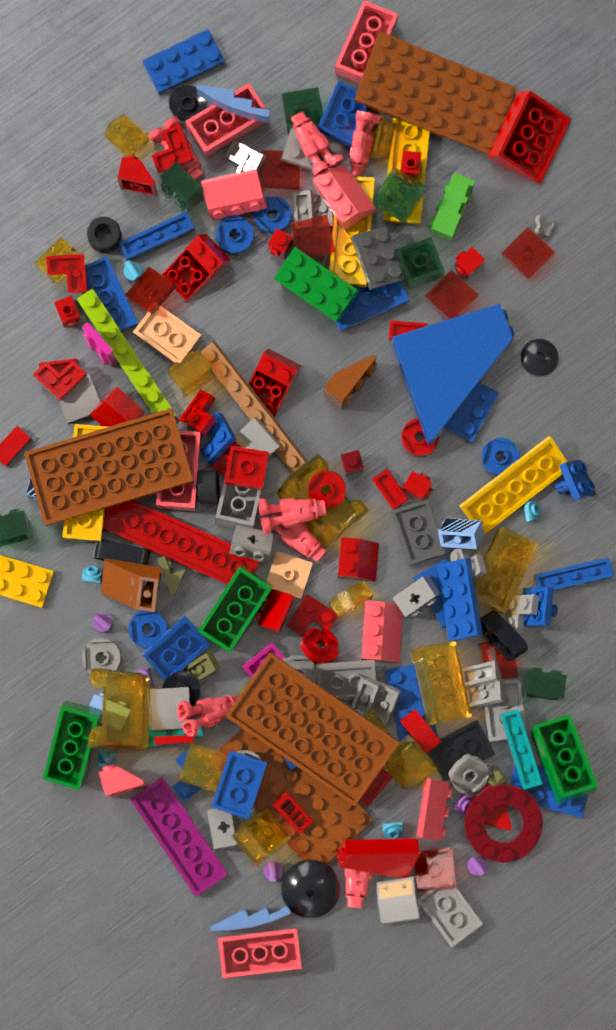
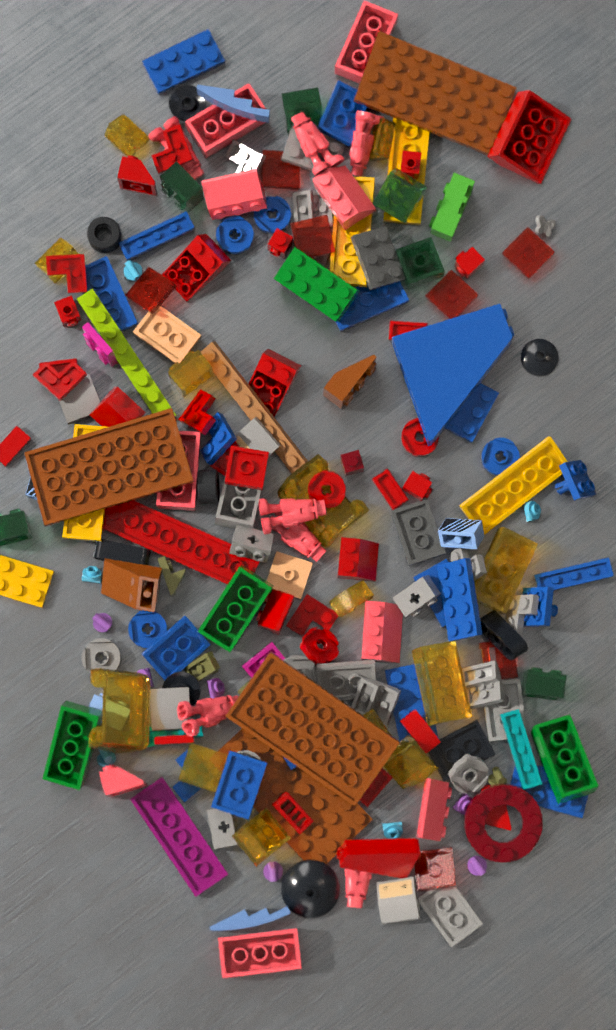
(215, 687): none -> medium lavender plate

